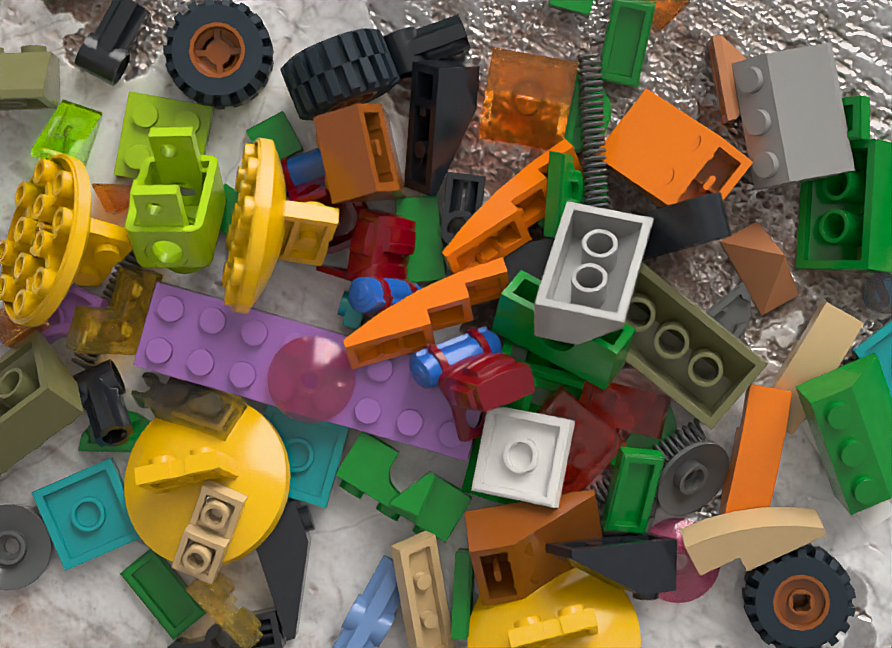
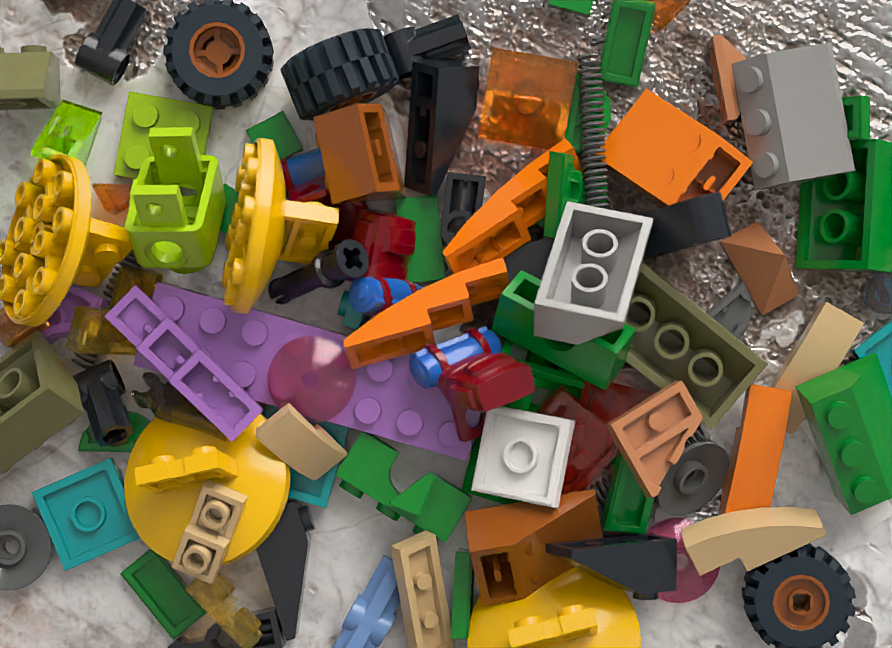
(183, 363): none -> medium lavender slope
(300, 444): none -> tan slope
(327, 270): none -> black pin
(655, 434): none -> nougat wing

